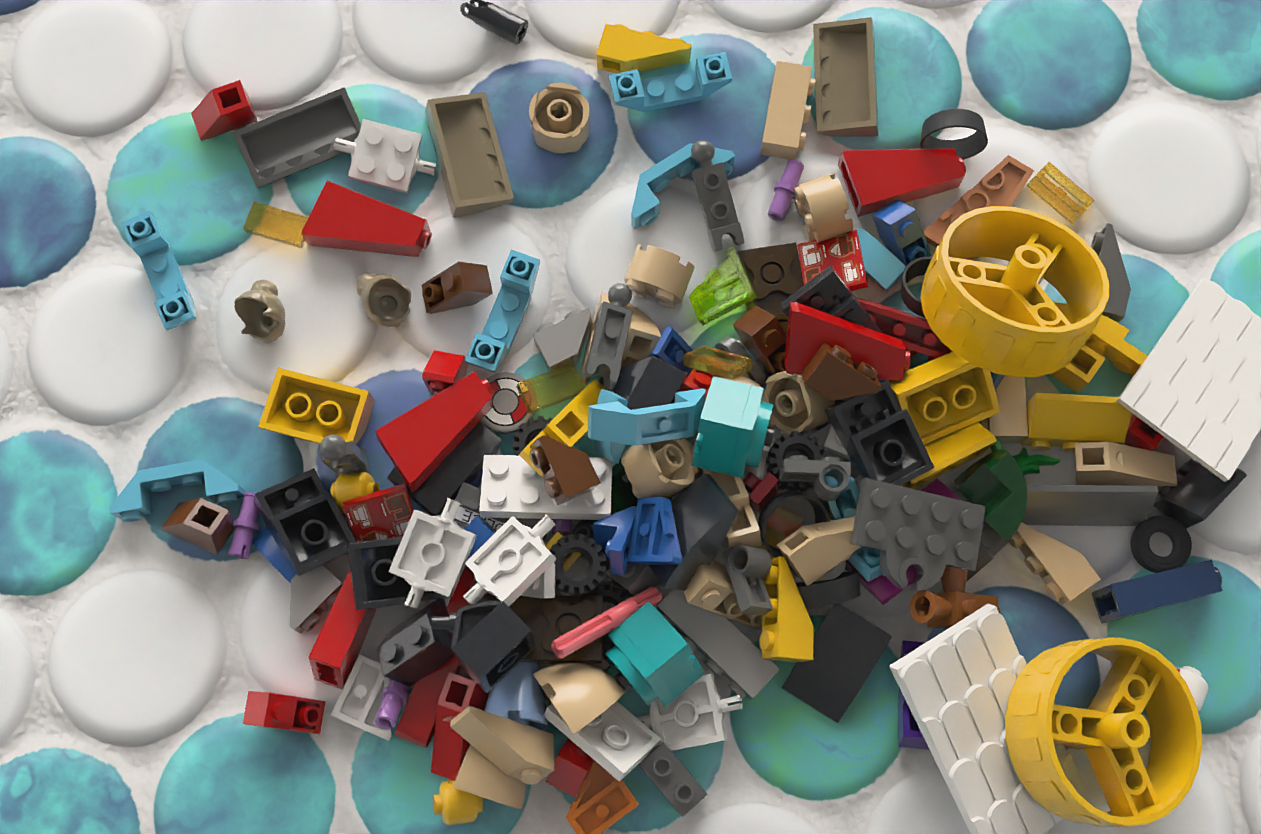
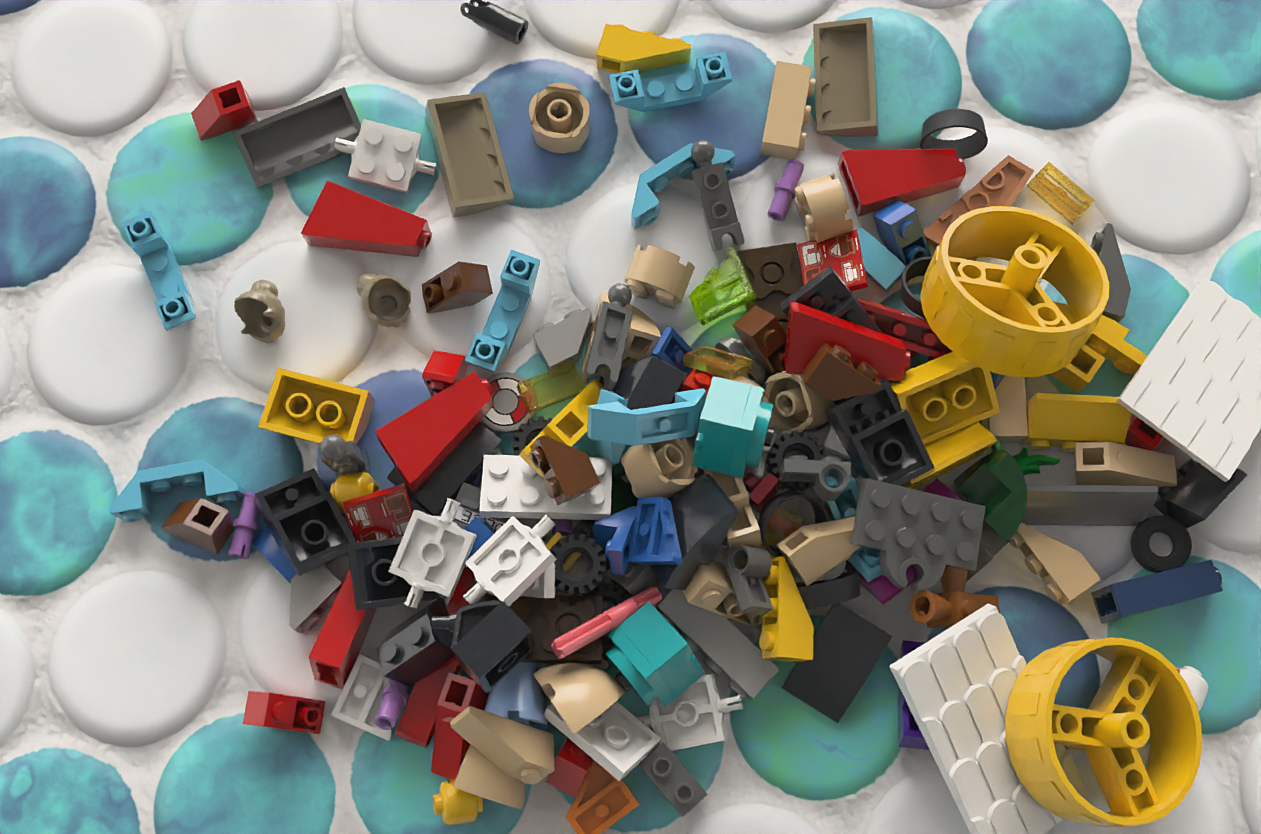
(275, 224): clear yellow tile -> none

